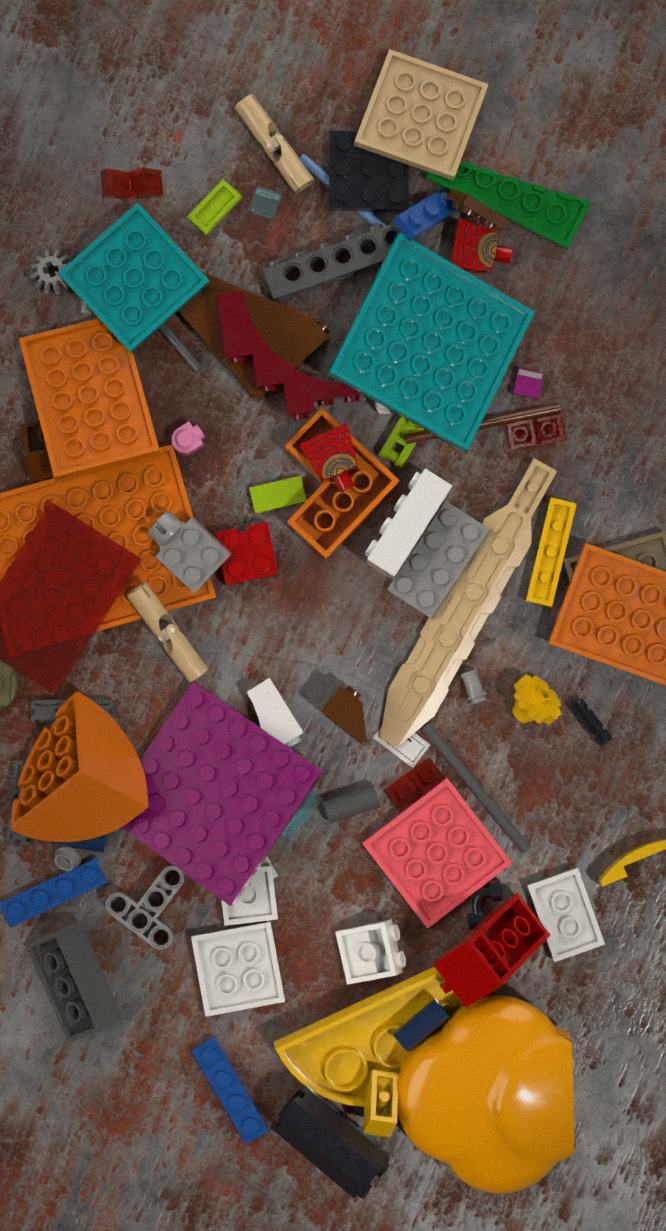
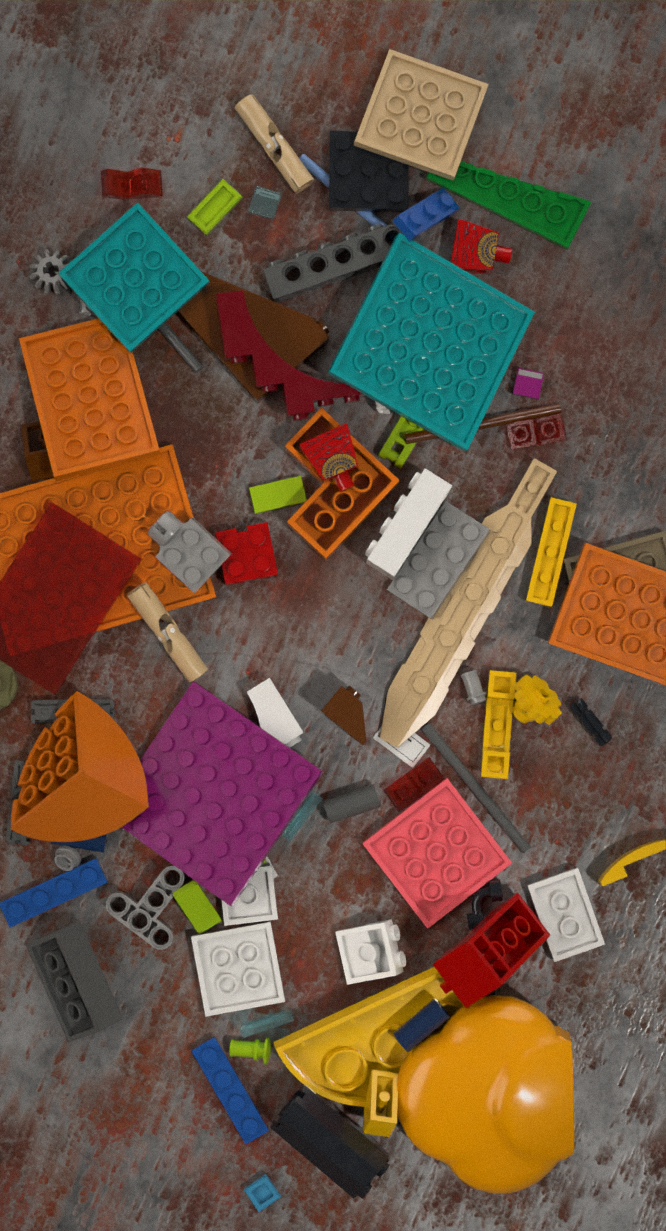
(187, 439): bright pink plate -> none
(197, 906): none -> lime tile
(250, 1049): none -> lime pin
(262, 1192): none -> dark azure tile
(267, 1022): none -> clear light blue tile
(477, 210): reddish brown plate -> none
(498, 725): none -> yellow slope

